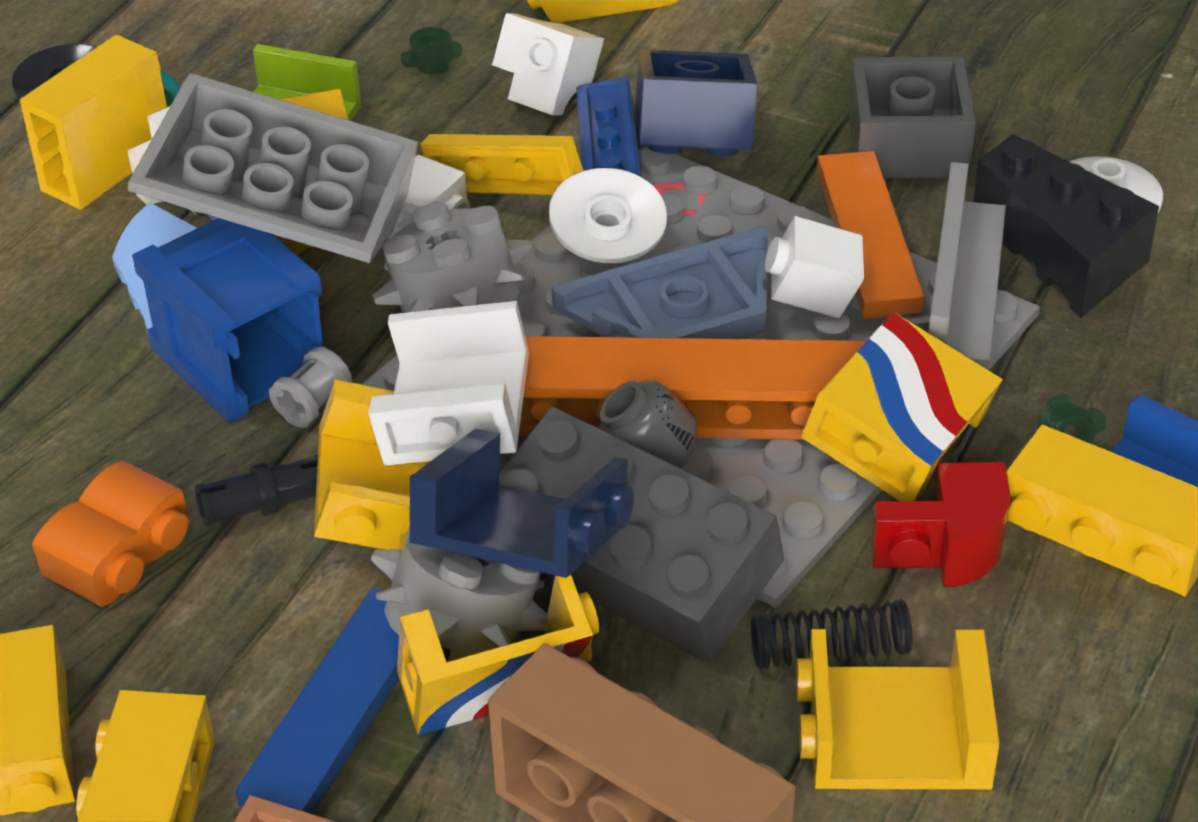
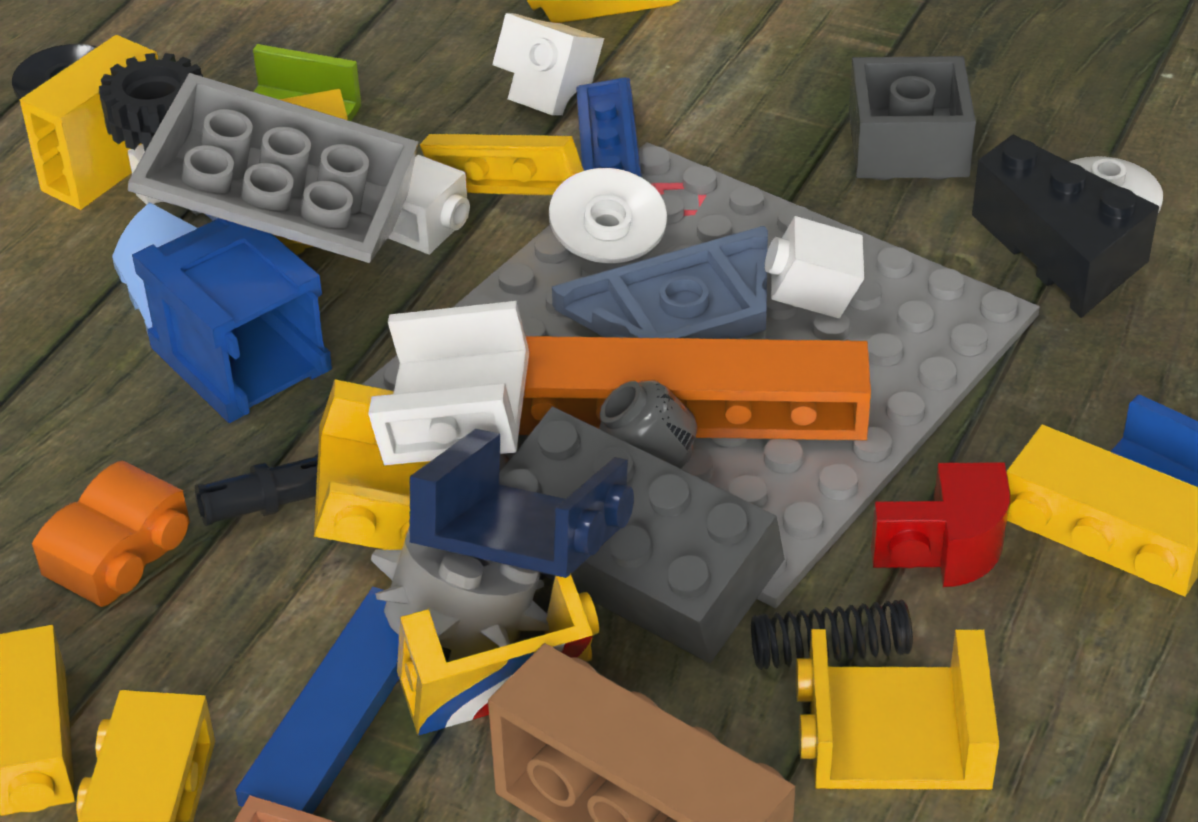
(140, 96): none -> black tyre
(309, 387): light grey bush -> none
(431, 50): clear green plate -> none
(451, 260): light grey brick -> none
(695, 101): dark blue brick -> none
(863, 206): orange tile -> none
(899, 407): panel -> none
(967, 271): light grey fence -> none
(1062, 412): clear green plate -> none

